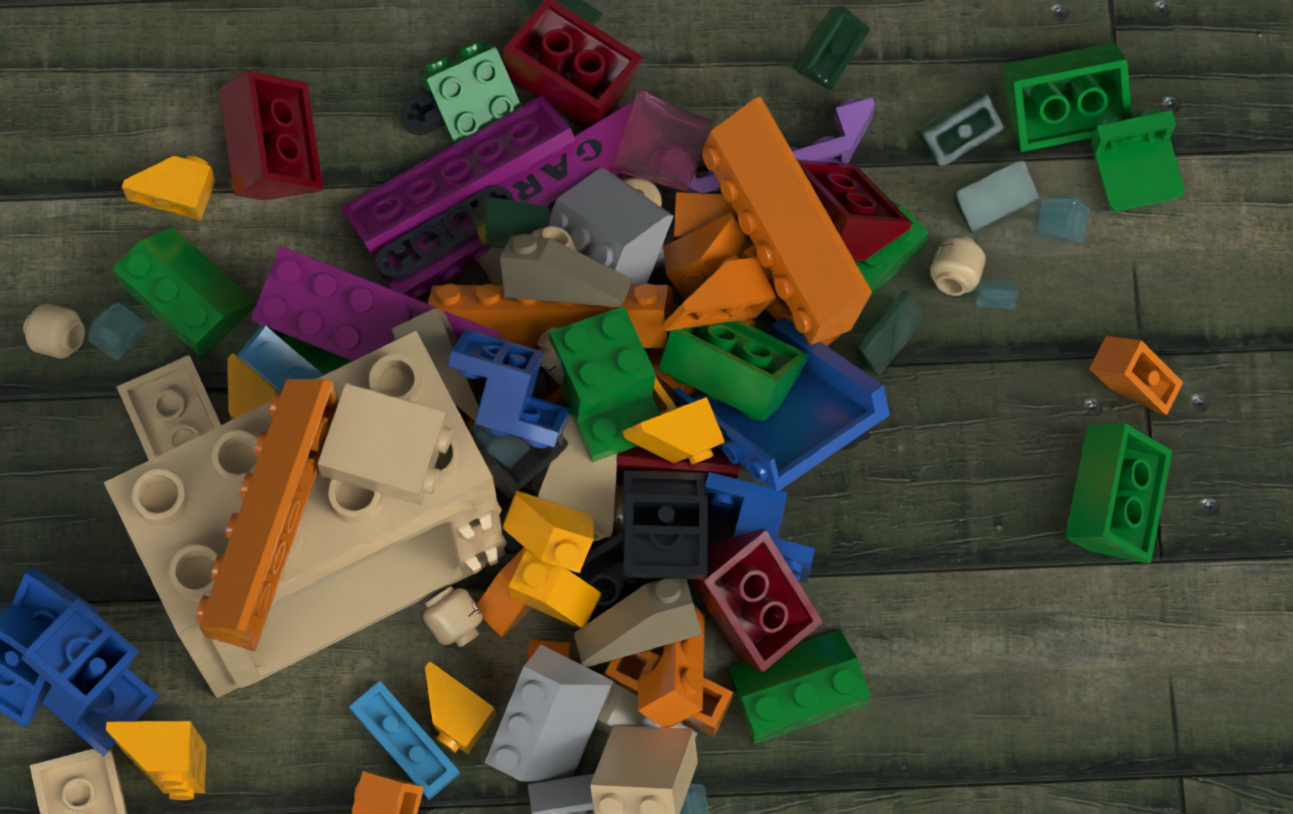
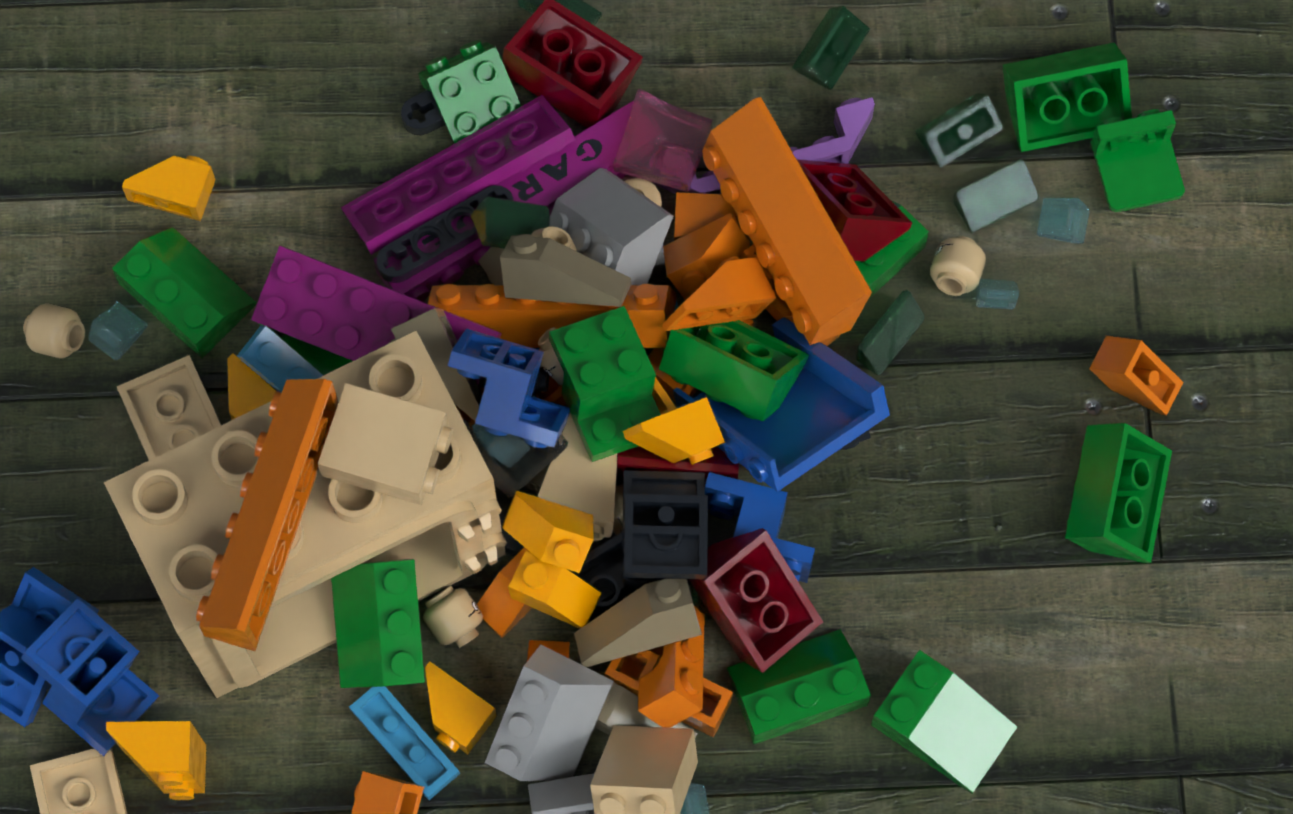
(270, 137): dark red slope -> none
(378, 625): none -> green slope
(944, 722): none -> slope

